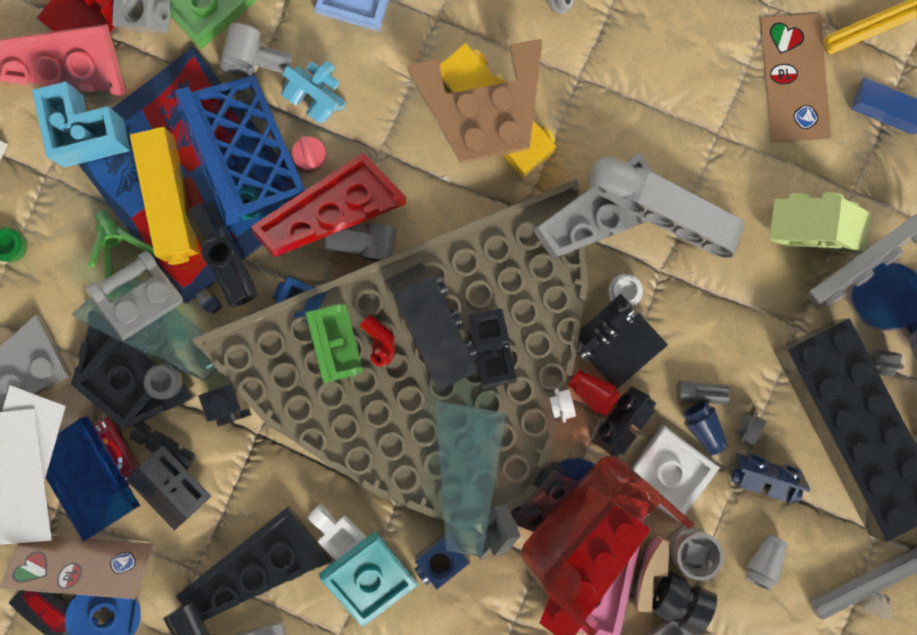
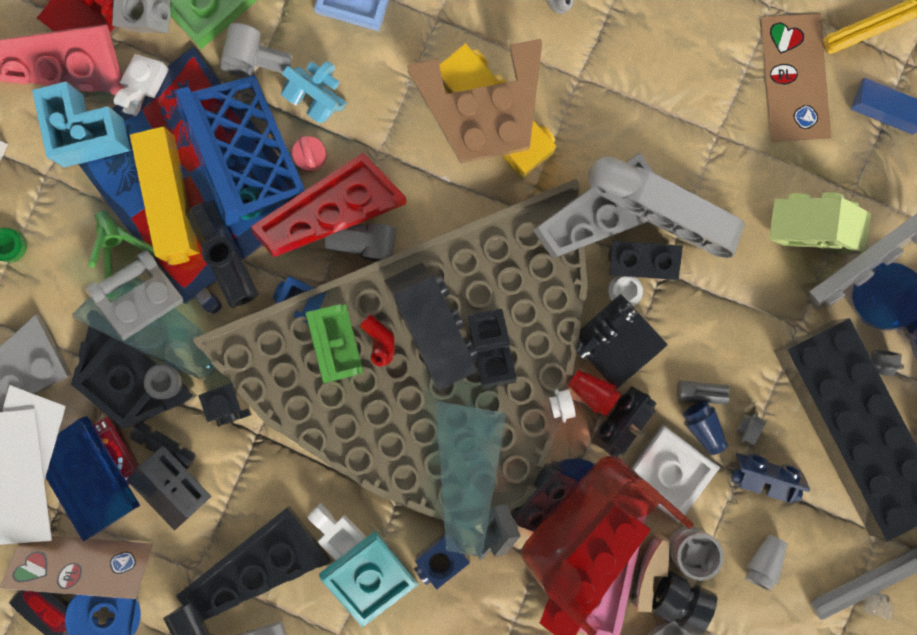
(140, 80): none -> white plate
(645, 260): none -> black hinge

